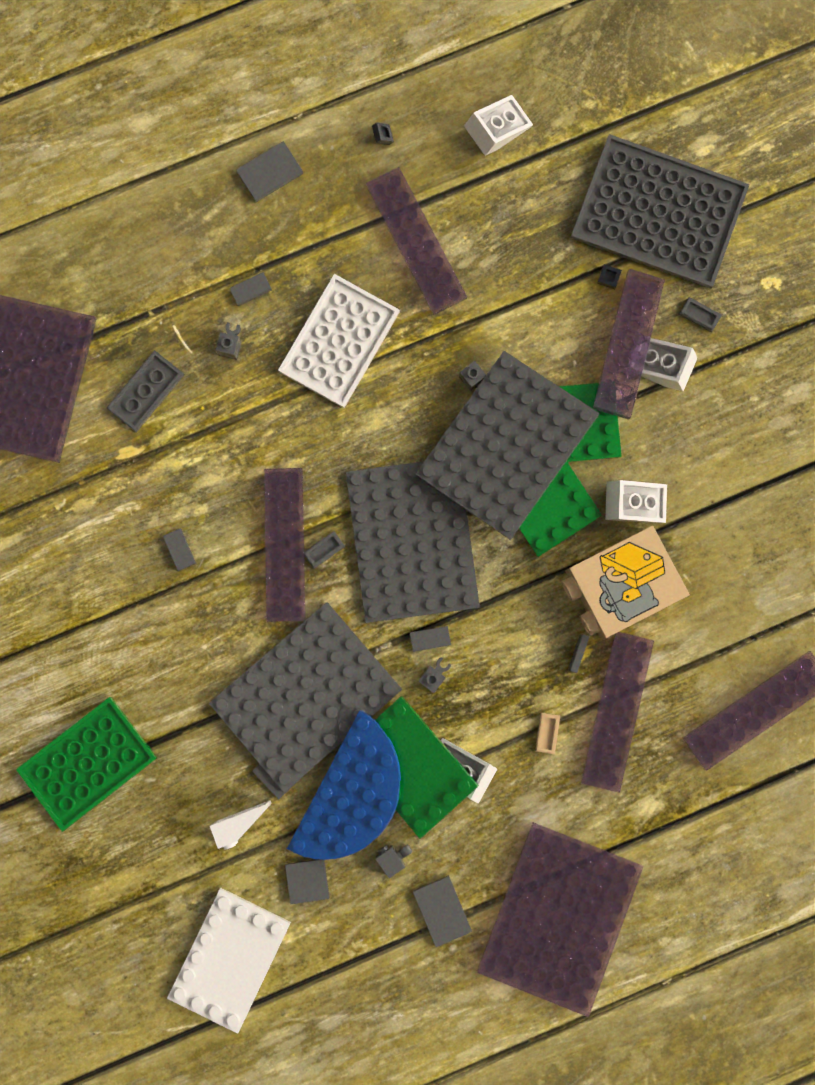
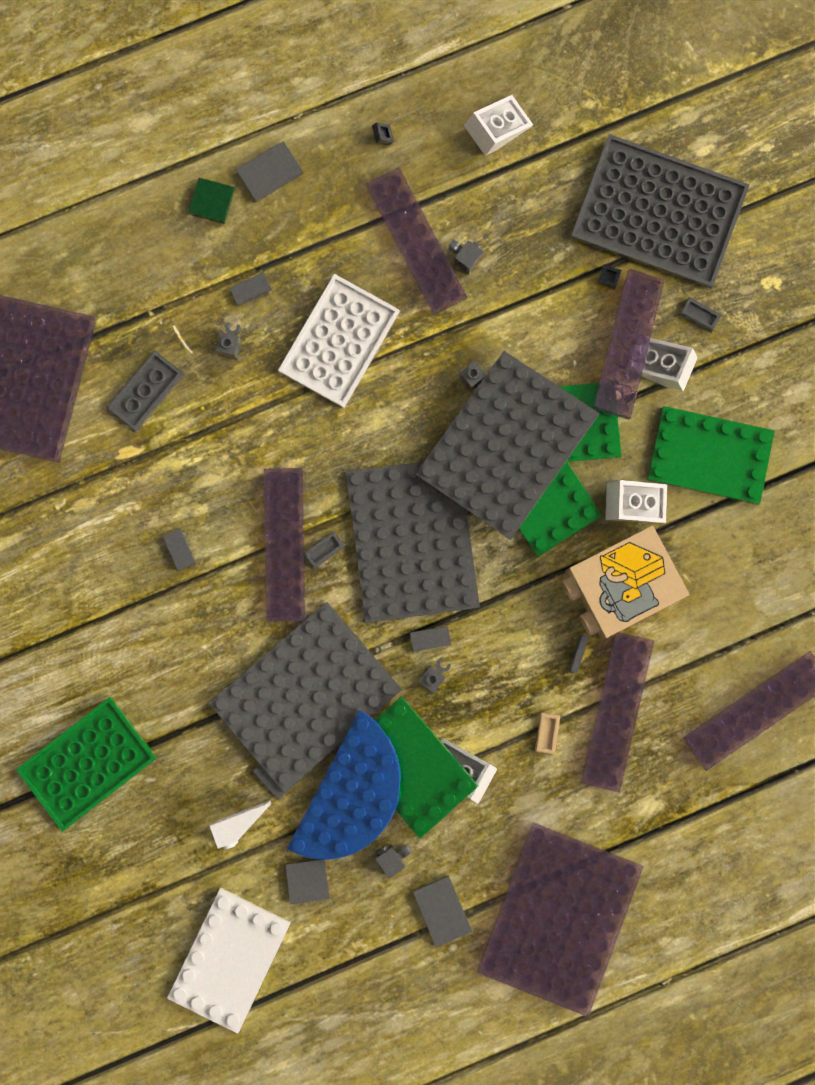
(211, 200): none -> dark green tile
(467, 256): none -> dark grey brick
(711, 455): none -> green plate

